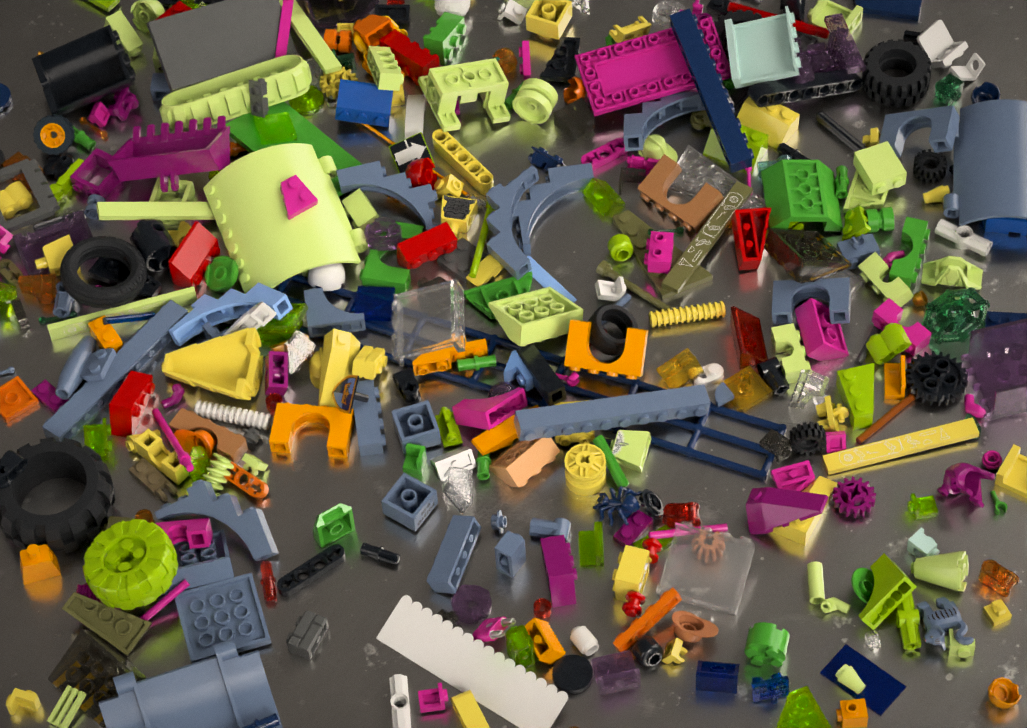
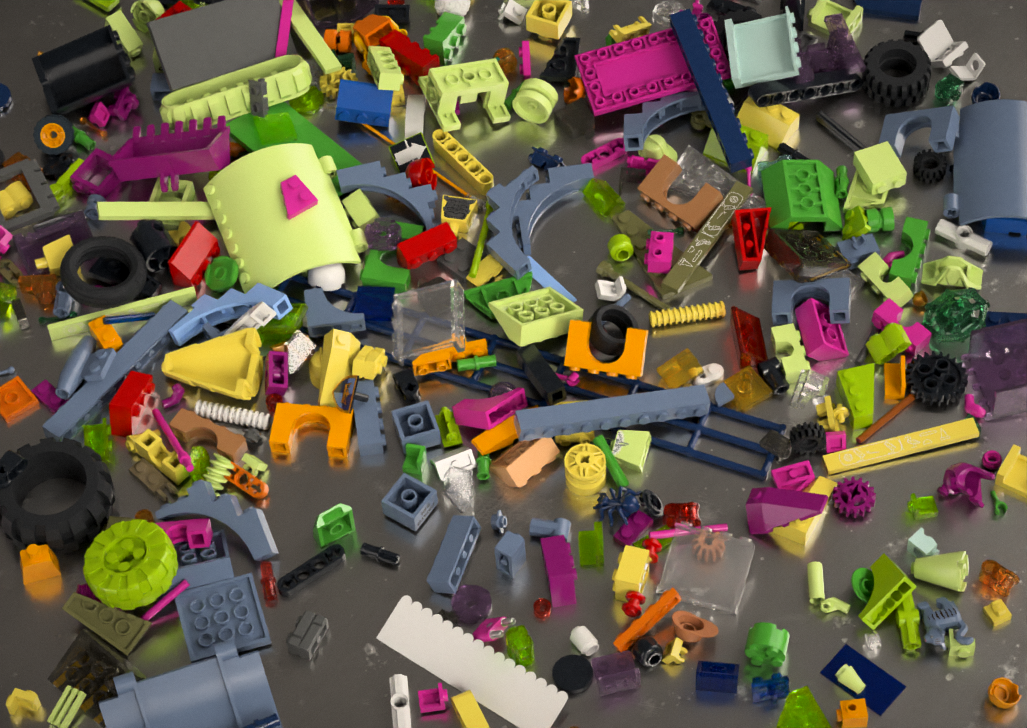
(197, 438): orange piece -> none
(447, 185): light yellow bracket -> none
(517, 370): medium blue slope -> none
(545, 642): light orange brick -> none
(799, 25): red axle -> none
(873, 138): light yellow tile -> none
(936, 195): light yellow cone -> none

